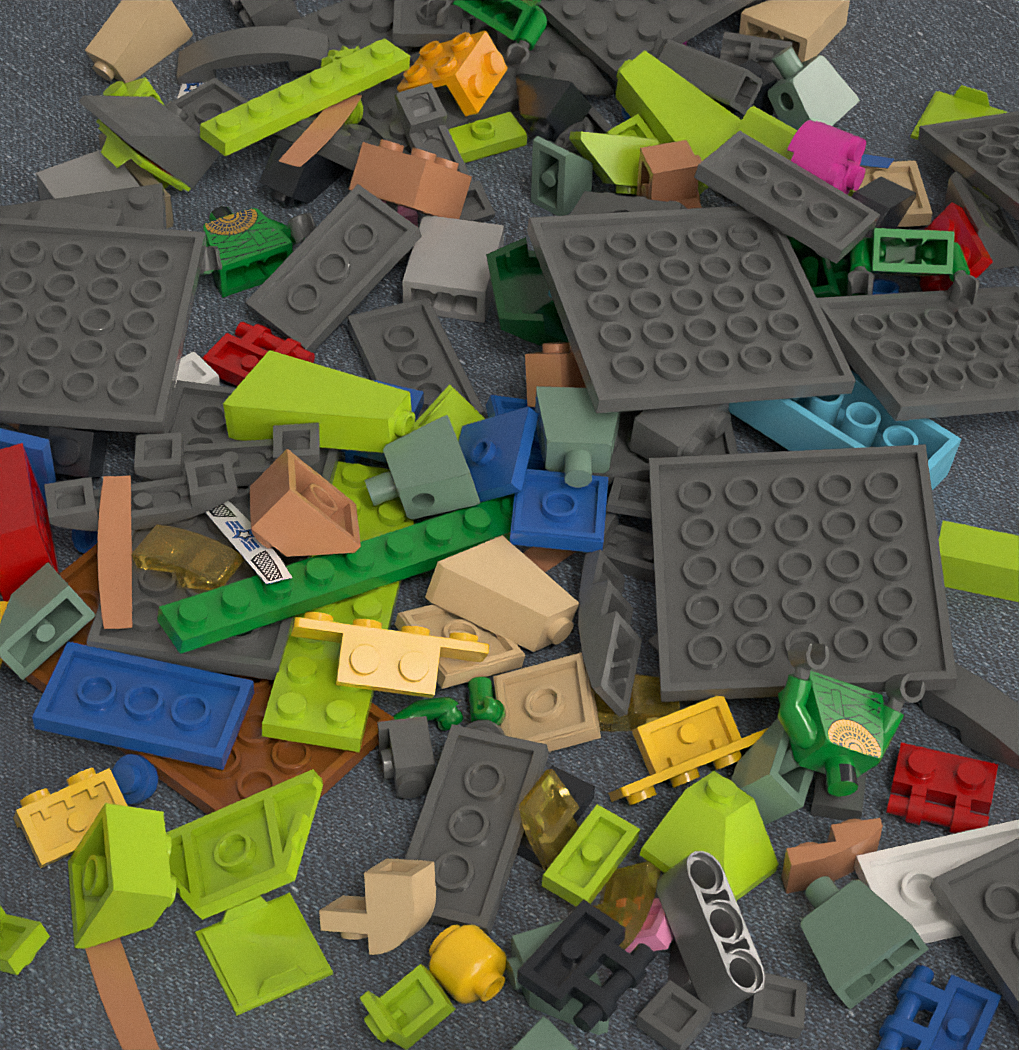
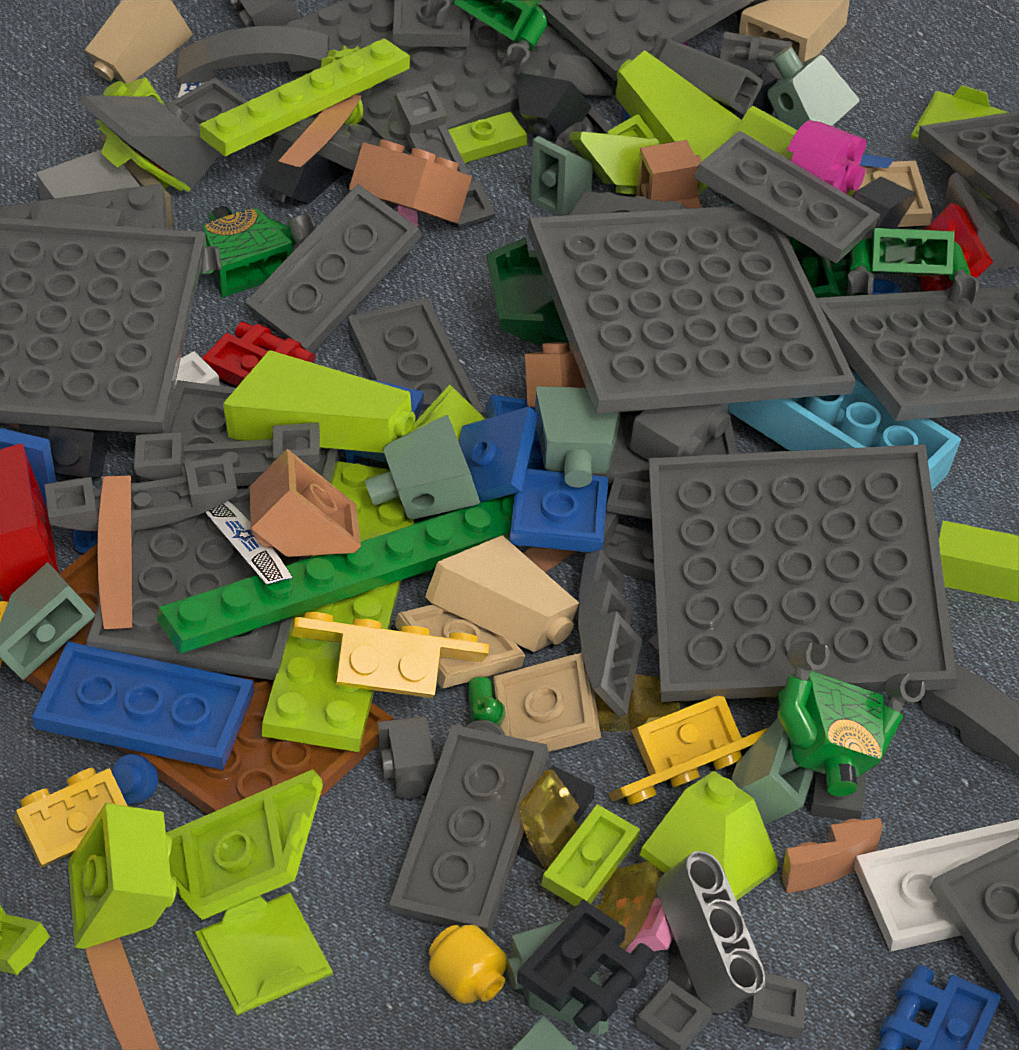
(191, 556): clear yellow slope -> none
(395, 906): tan brick -> none
(407, 1008): lime bracket -> none
(441, 708): green arm -> none
(453, 267): light grey brick -> none
(465, 64): light orange bracket -> none
(857, 938): sand green torso -> none
(945, 780): red plate -> none

